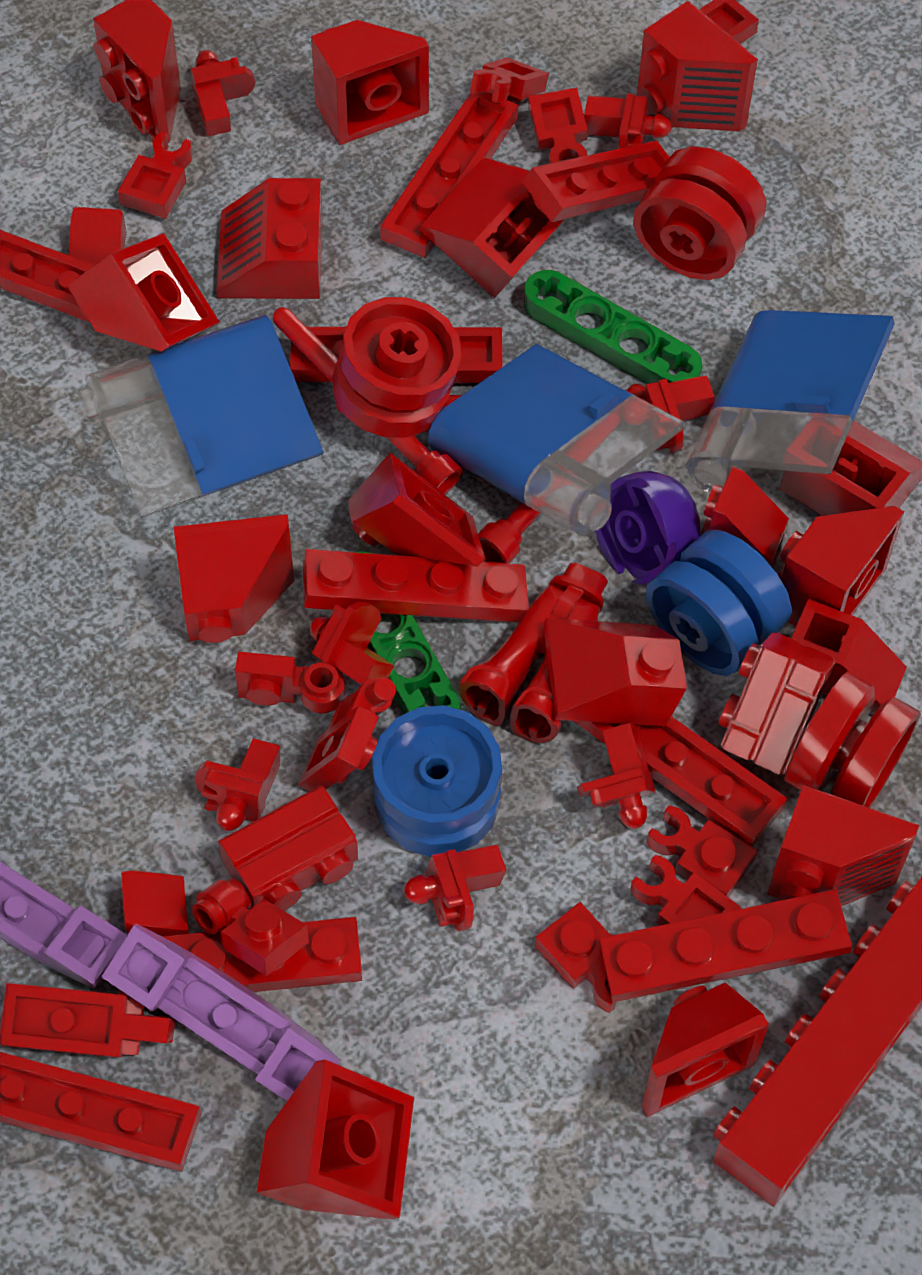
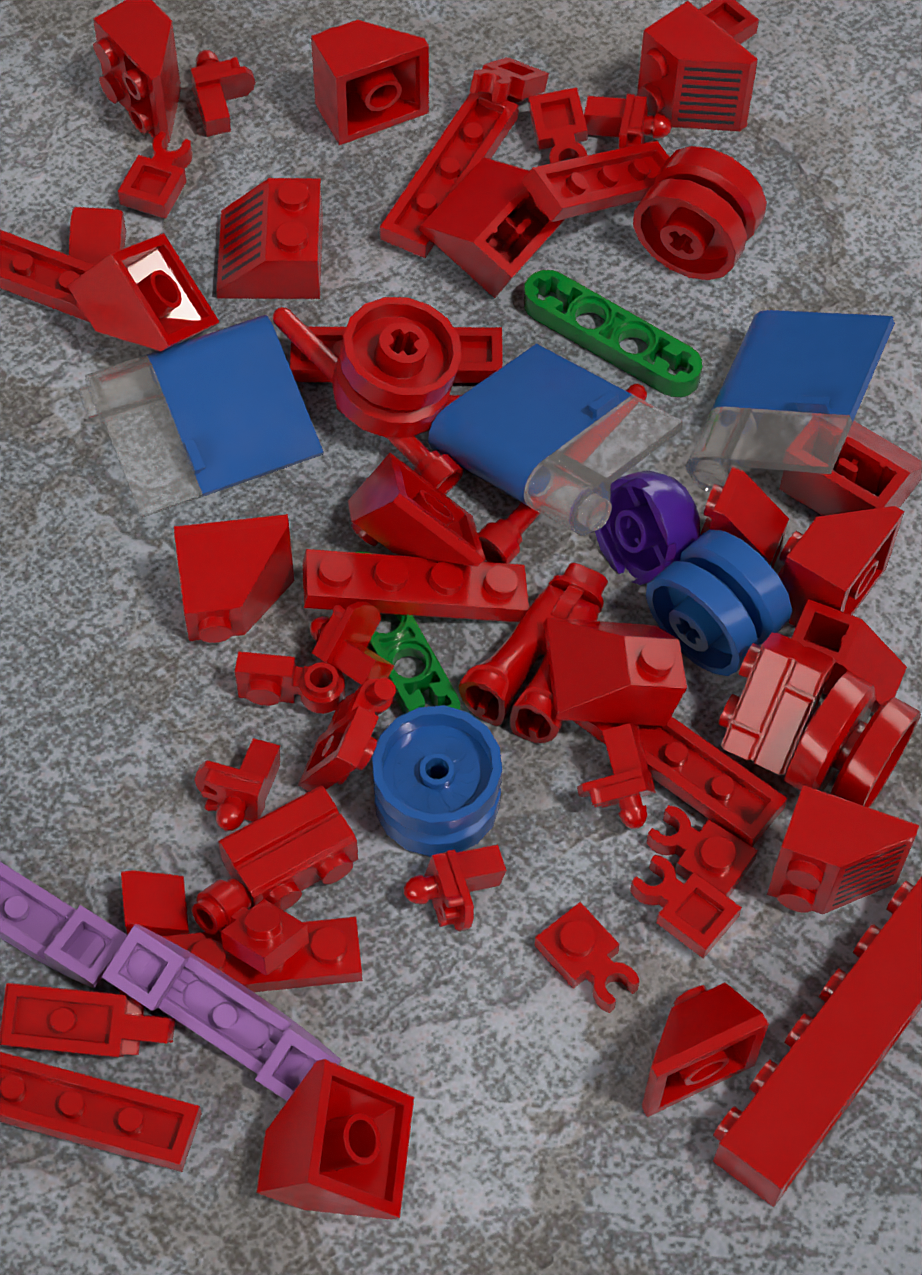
(683, 400): red piece -> none
(725, 945): red plate -> none

